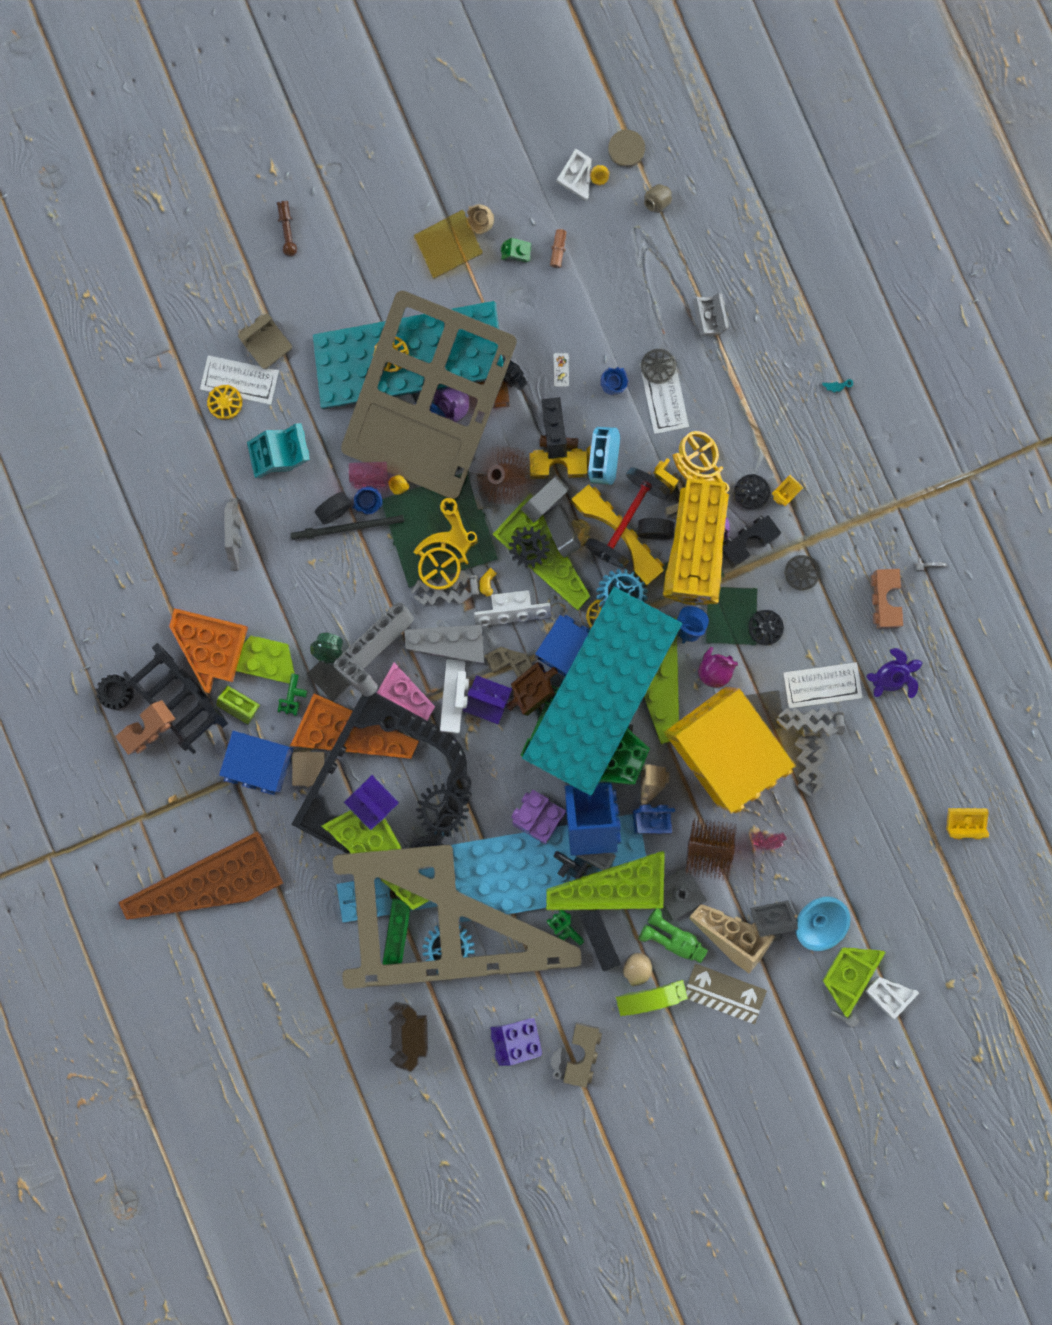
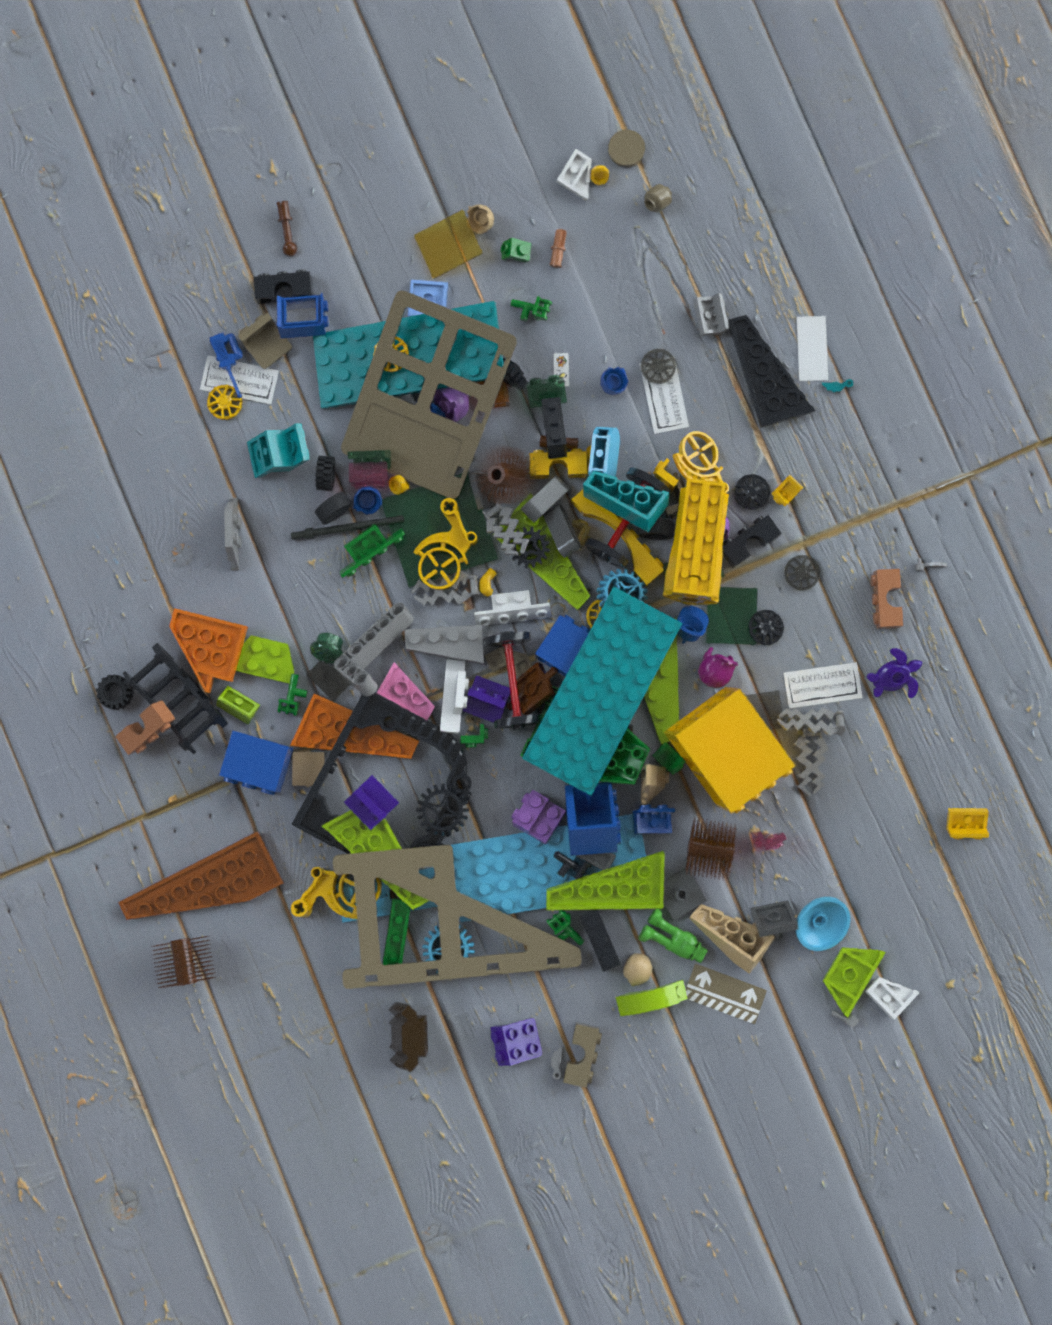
(183, 962): none -> reddish brown piece
(227, 360): none -> blue piece
(267, 285): none -> black arch
(302, 316): none -> blue window
(325, 473): none -> black tyre
(325, 886): none -> yellow piece
(366, 546): none -> green bracket
(371, 456): none -> clear green bracket
(429, 290): none -> light blue tile
(472, 740): none -> green bracket
(506, 513): none -> light grey piece
(506, 640): none -> black piece
(536, 308): none -> green arm
(546, 388): none -> clear green bracket
(626, 499): none -> teal wedge
(669, 758): none -> green bracket
(768, 382): none -> black wing
(812, 348): none -> white sticker

